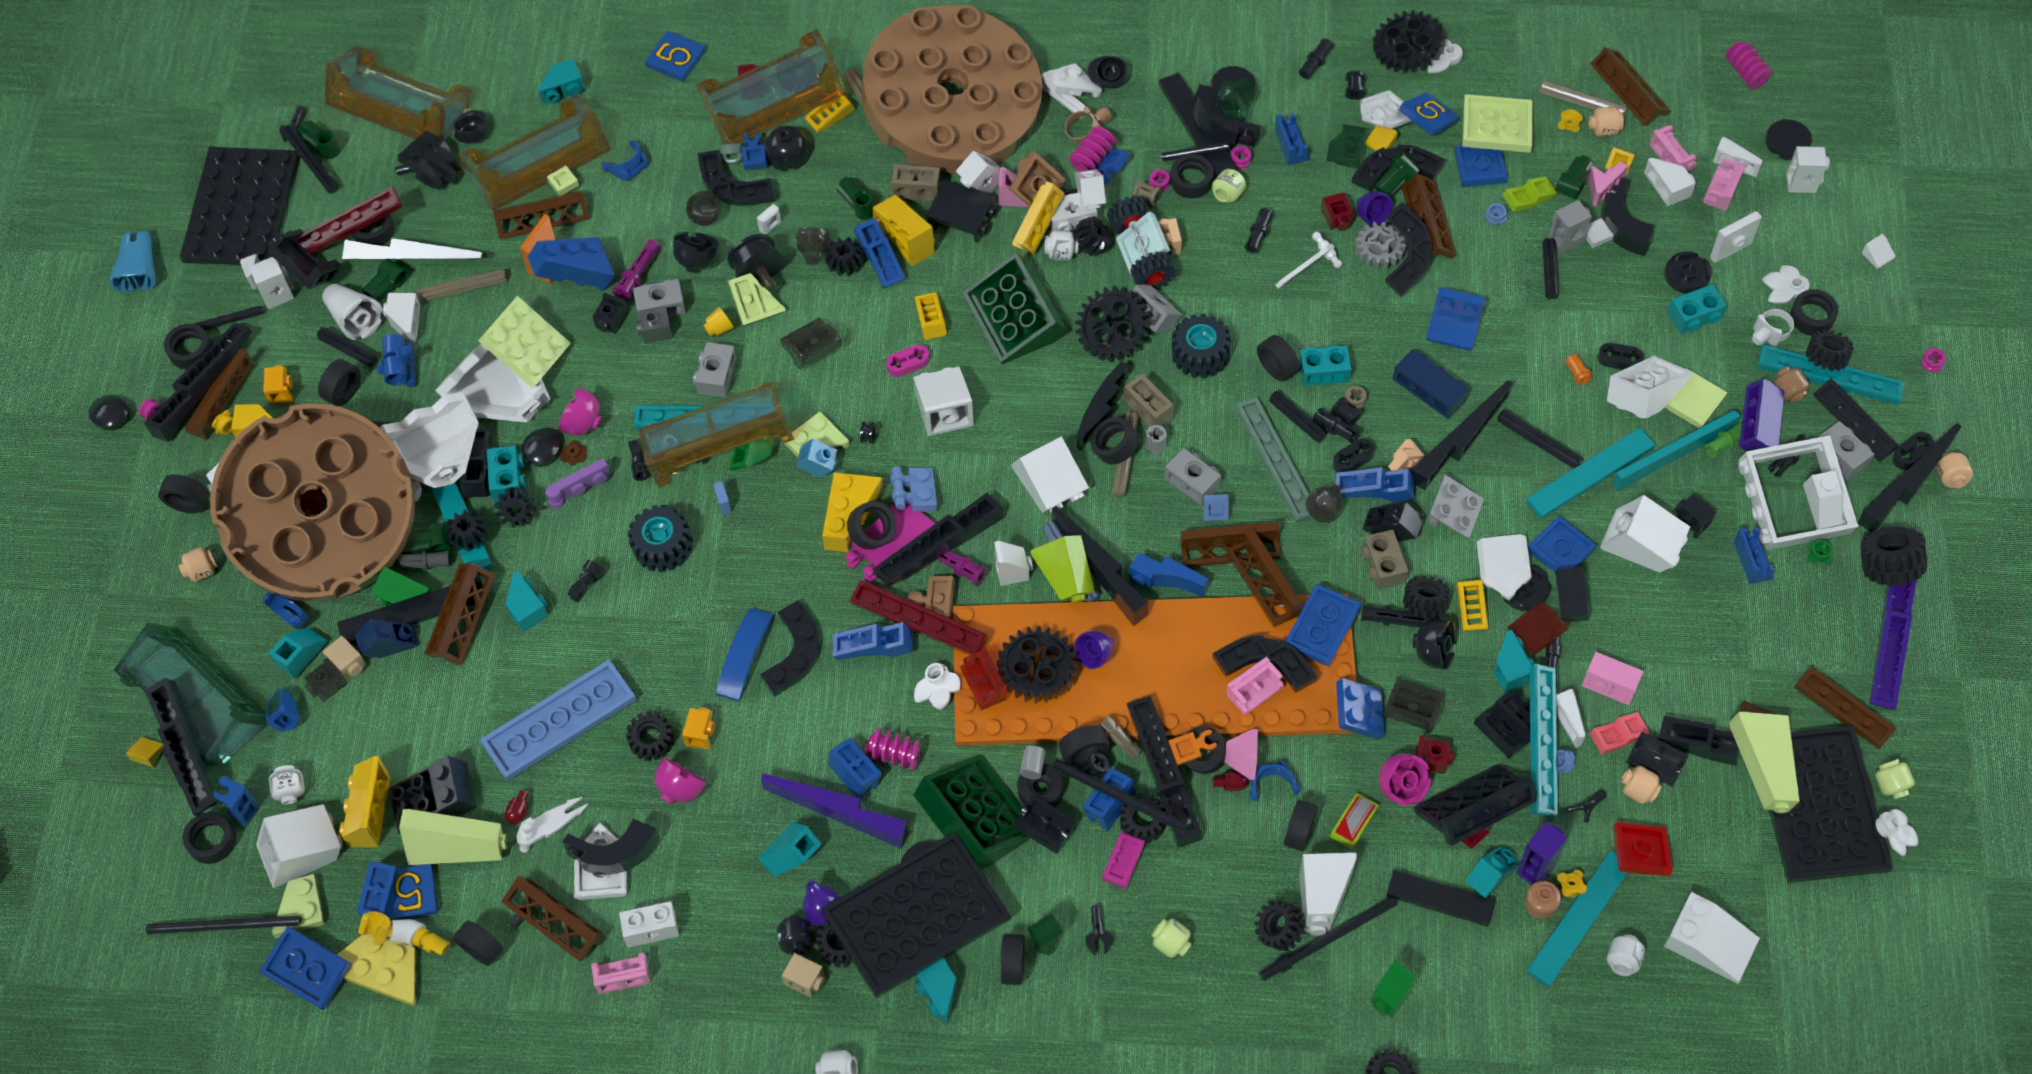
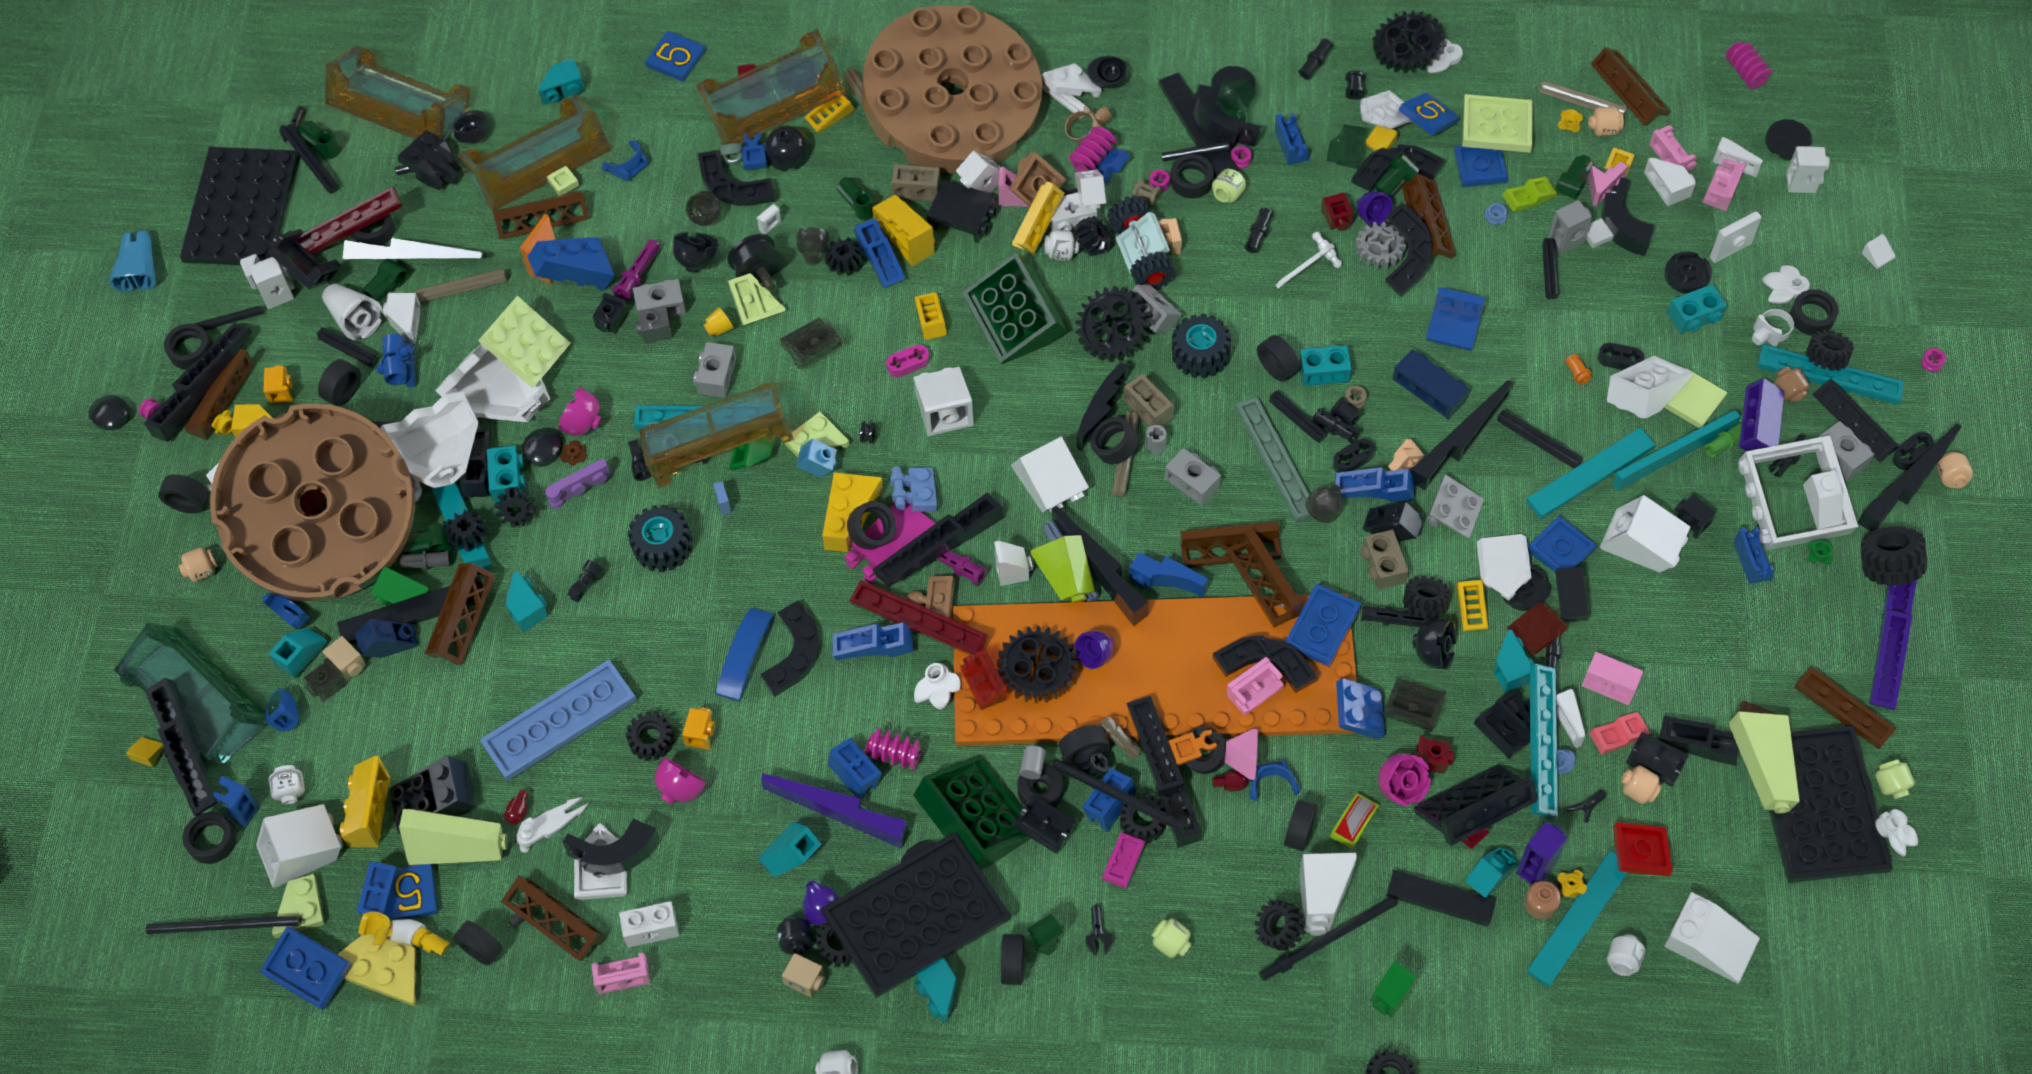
(1215, 507): medium blue tile -> none

